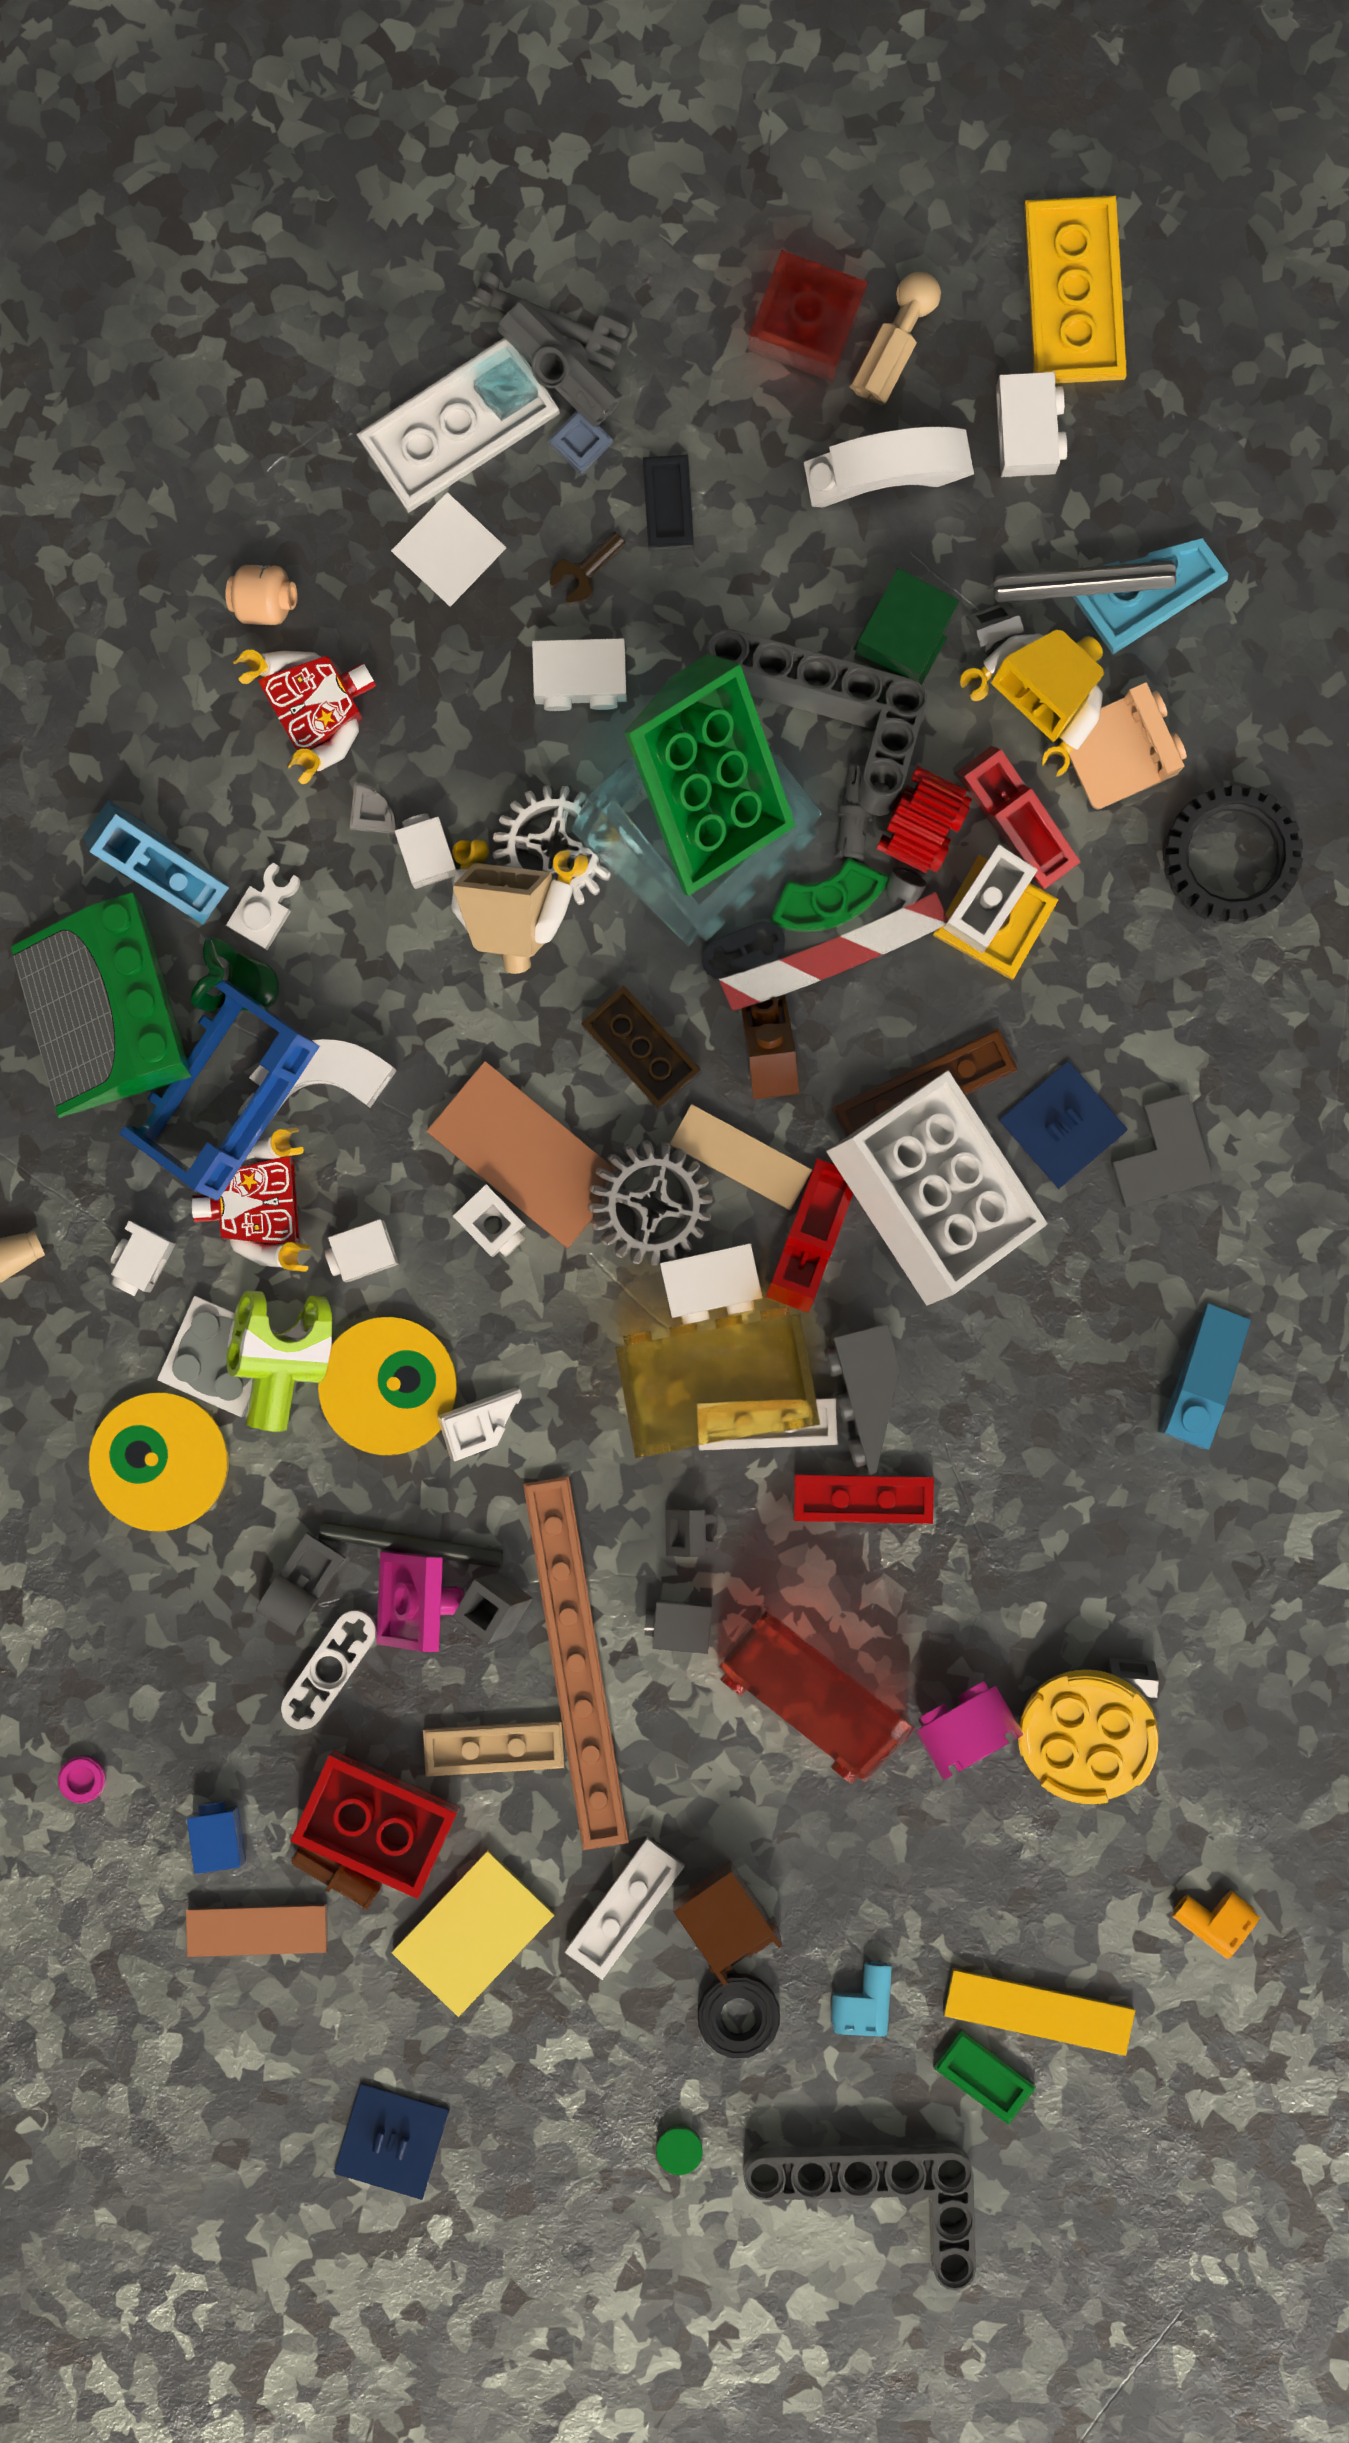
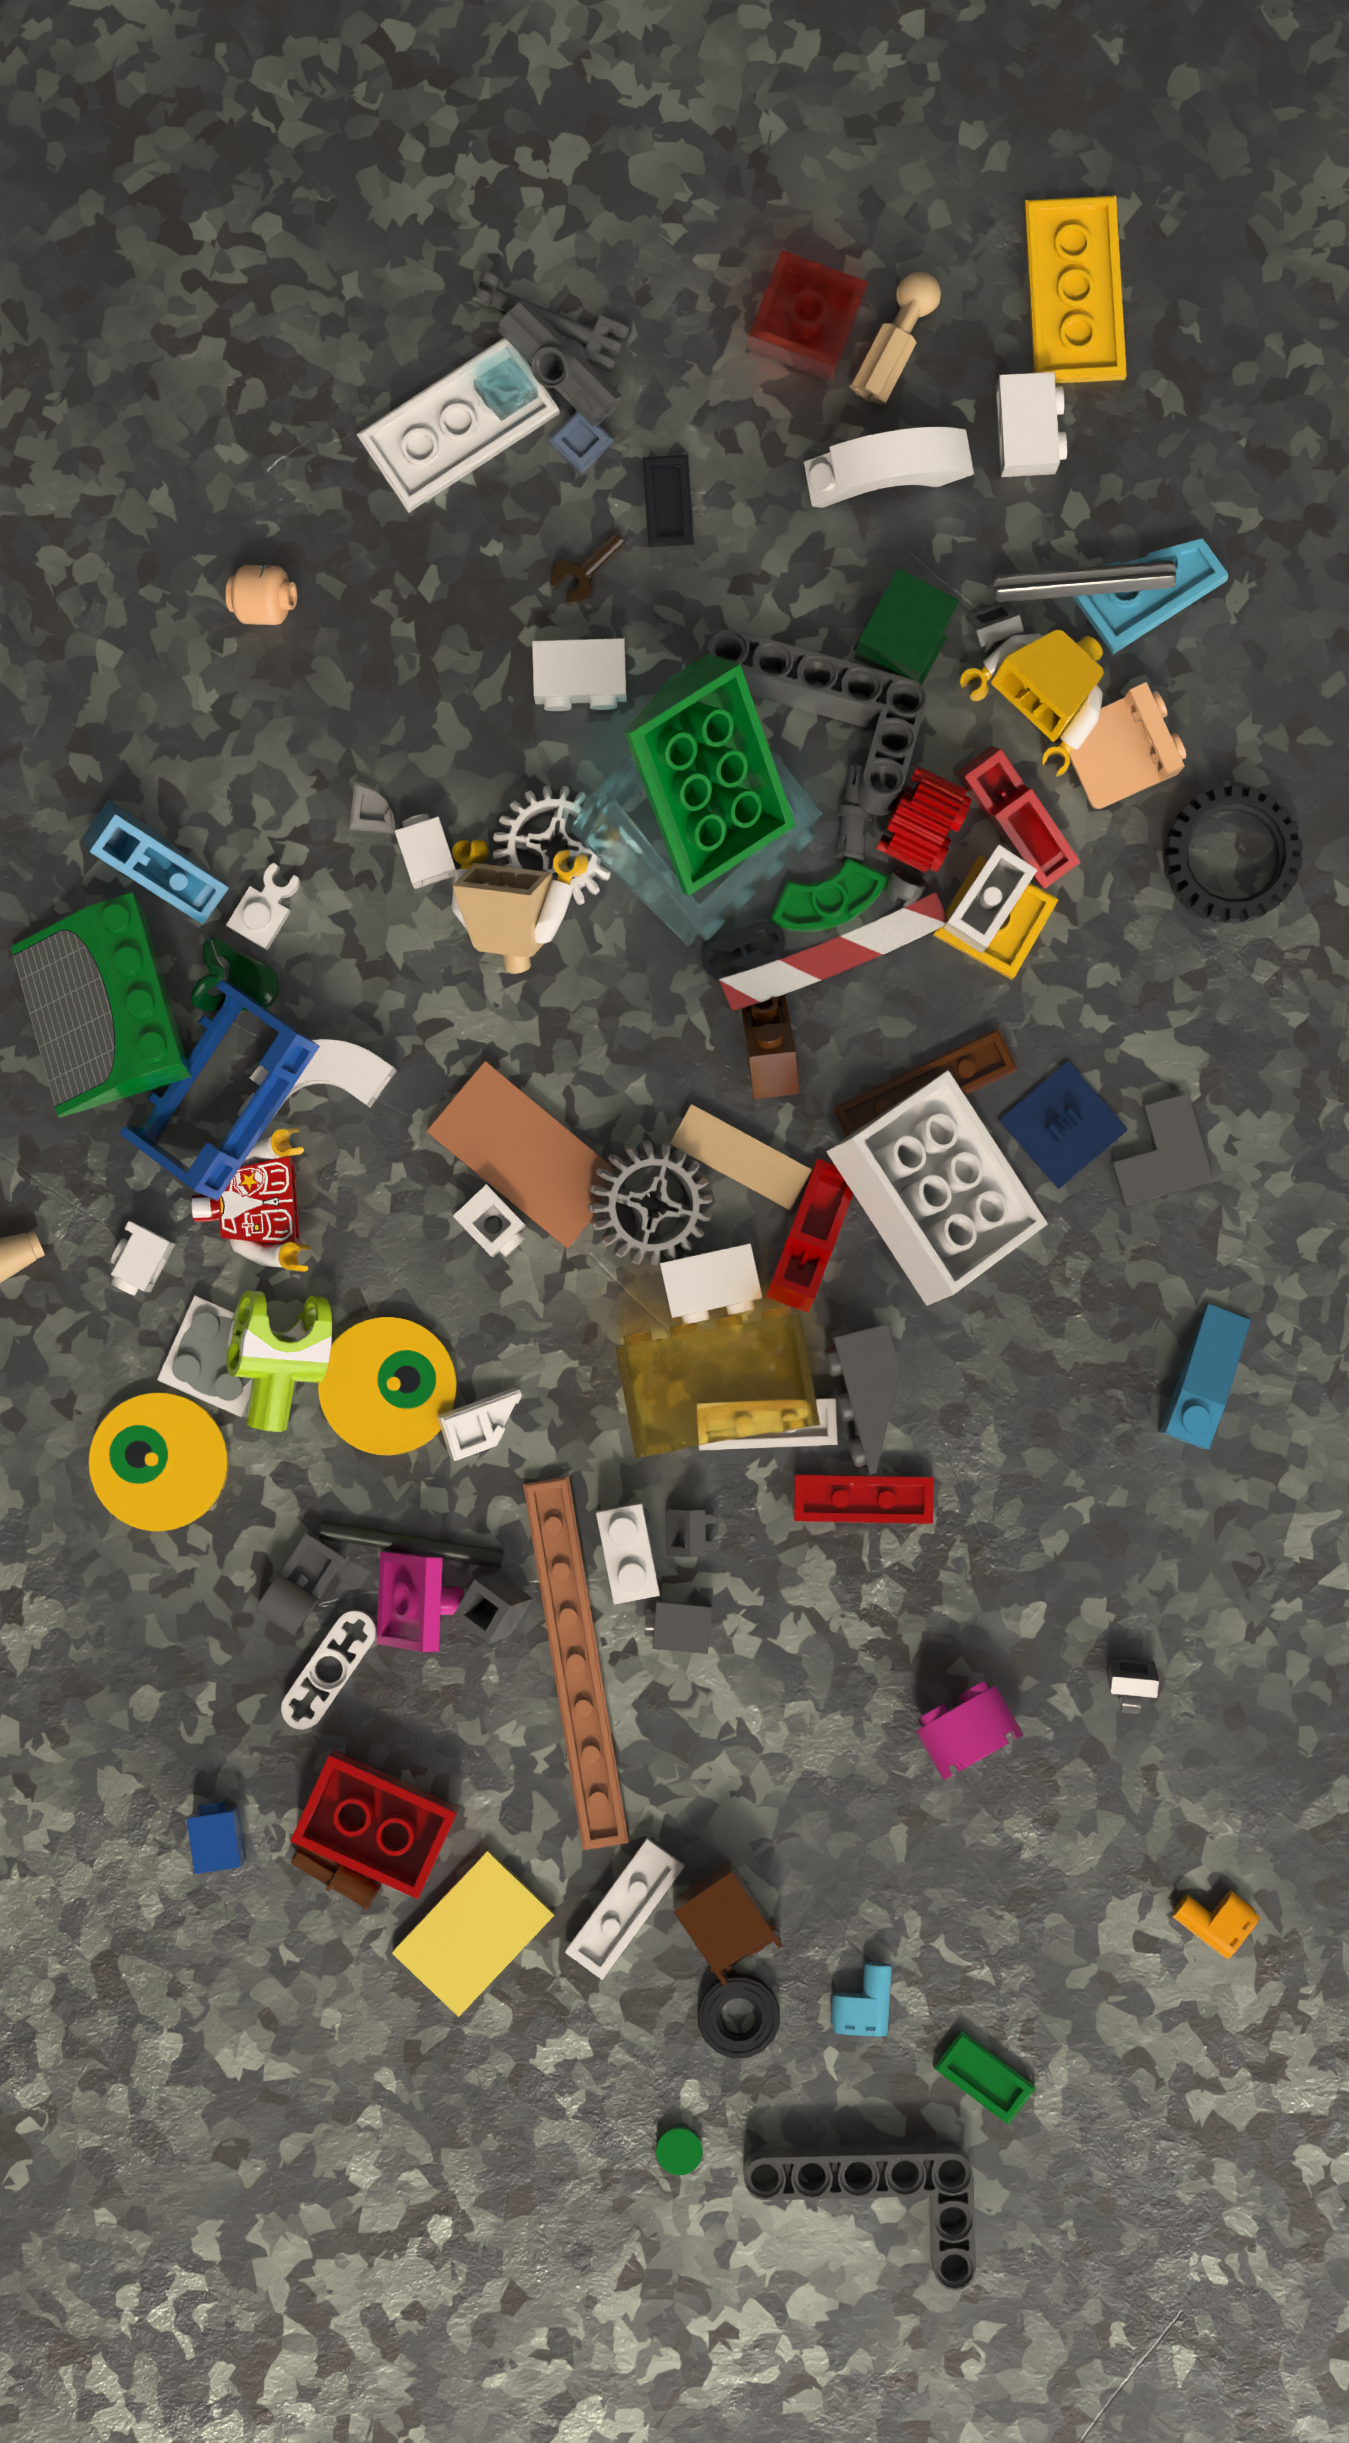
(82, 1779): dark pink tile -> none
(256, 1930): nougat tile -> none
(310, 703): torso -> none
(361, 1251): white brick -> none
(391, 2141): dark blue piece -> none
(448, 549): white sticker -> none
(493, 1748): tan tile -> none
(628, 1553): none -> white brick
(640, 1047): dark brown piece -> none
(813, 1696): clear red windscreen -> none
(1039, 2011): yellow tile -> none
(1088, 1736): yellow tile -> none

